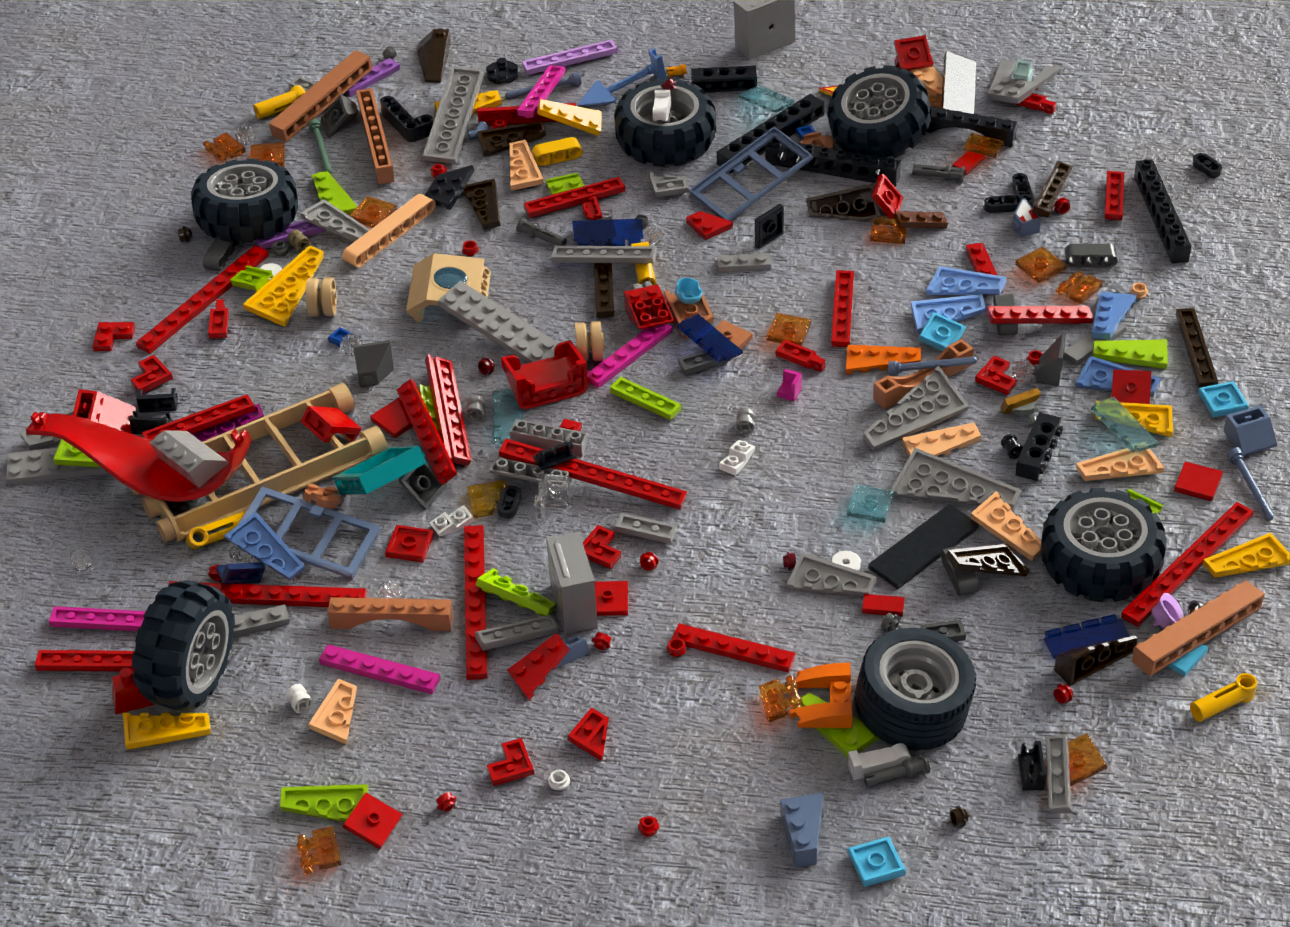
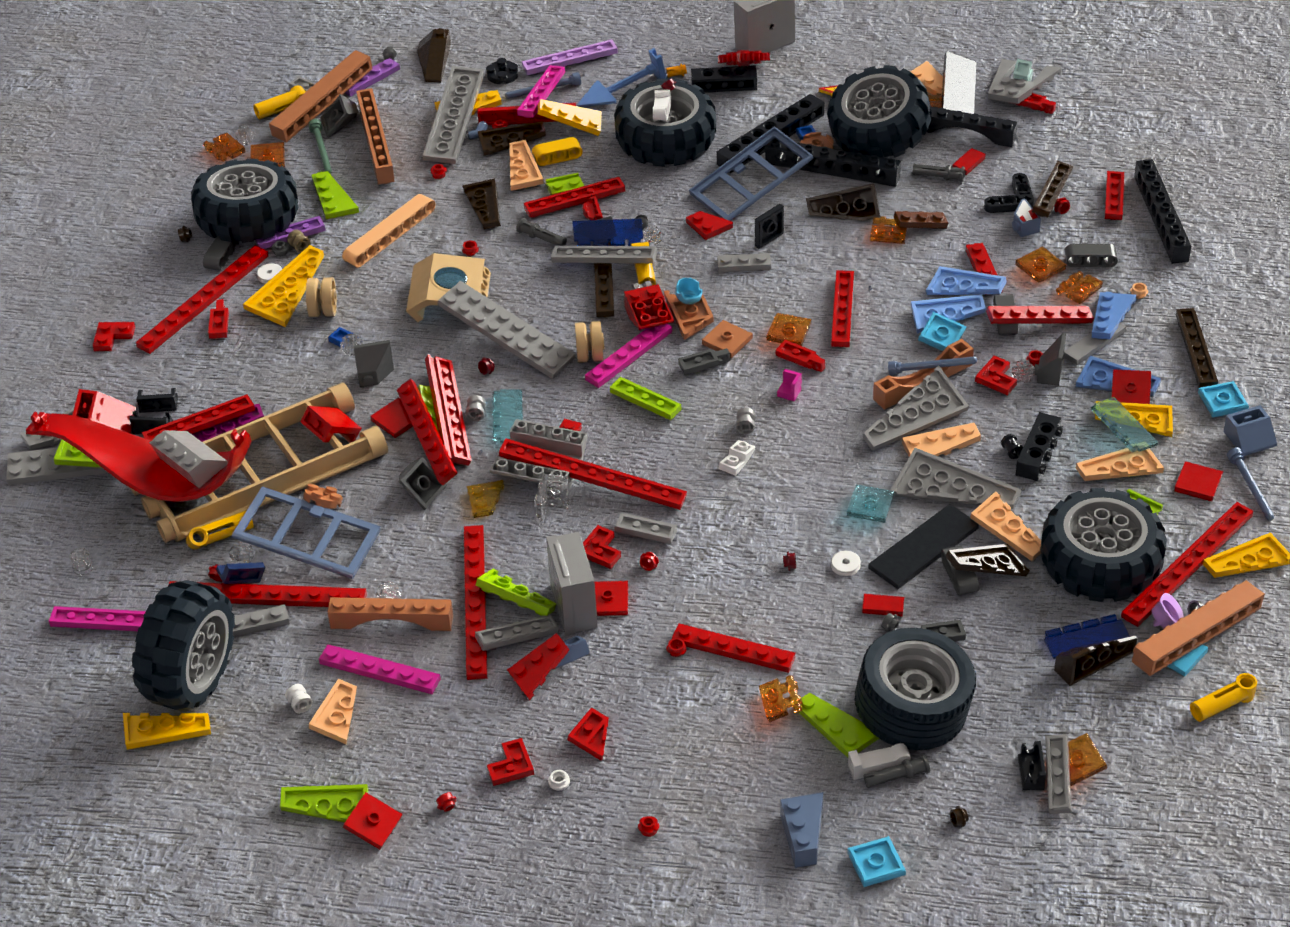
(83, 660): red plate -> none
(126, 694): red torso -> none
(154, 374): red plate -> none
(251, 278): lime plate -> none
(262, 543): medium blue wing -> none
(326, 850): clear orange plate -> none
(334, 220): light grey wing -> none
(373, 211): clear orange plate -> none
(379, 470): teal window -> none
(408, 127): black beam -> none
(409, 543): red tile -> none
(448, 524): white slope -> none
(449, 185): black wing -> none
(509, 501): black plate -> none
(548, 378): red windscreen -> none
(552, 457): black hinge -> none
(601, 641): red plate -> none
(668, 185): light grey wing -> none
(709, 338): clear blue windscreen -> none
(743, 58): none -> red gear
(767, 99): clear light blue windscreen -> none
(825, 576): light grey wing -> none
(839, 709): orange wedge -> none
(870, 357): orange wing -> none
(887, 196): red tile -> none
(913, 53): red bracket -> none
(983, 145): clear orange plate -> none
(1022, 404): pearl gold piece -> none
(1063, 693): red plate -> none
(1136, 352): lime wing -> none
(1207, 165): black plate -> none

